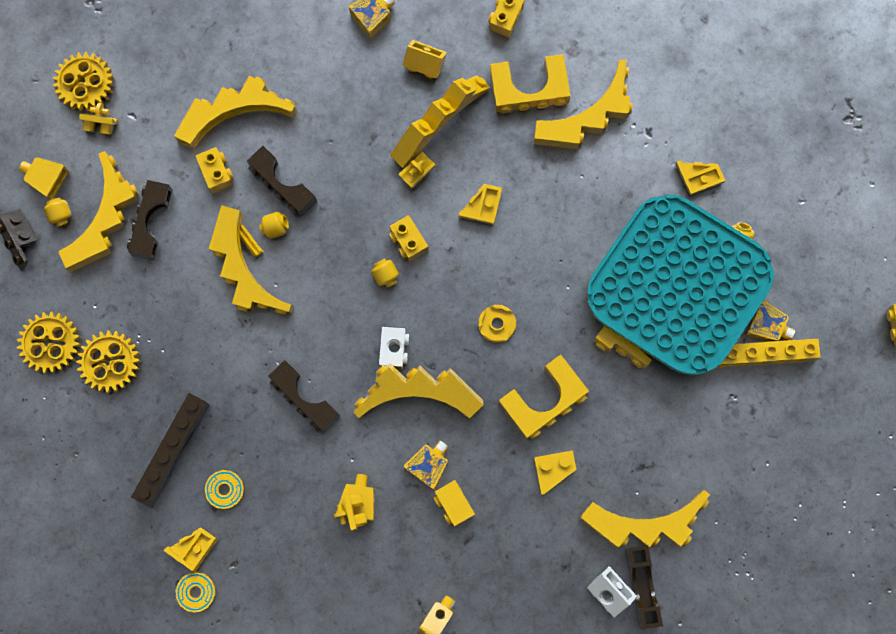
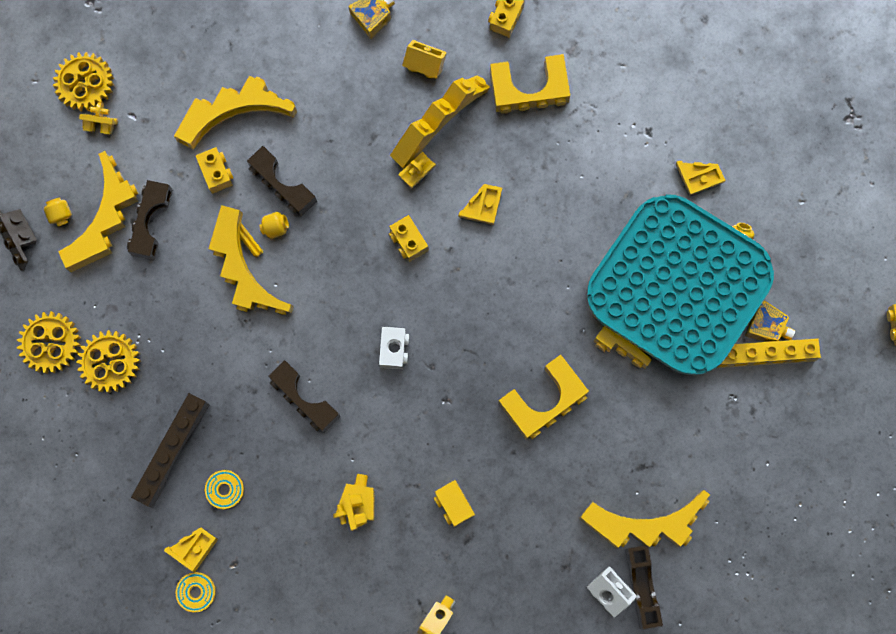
(44, 176): yellow torso -> none
(384, 273): yellow head -> none
(393, 385): yellow arch -> none
(428, 464): torso -> none
(497, 312): yellow tile -> none
(553, 469): yellow wing -> none
(569, 131): yellow arch -> none

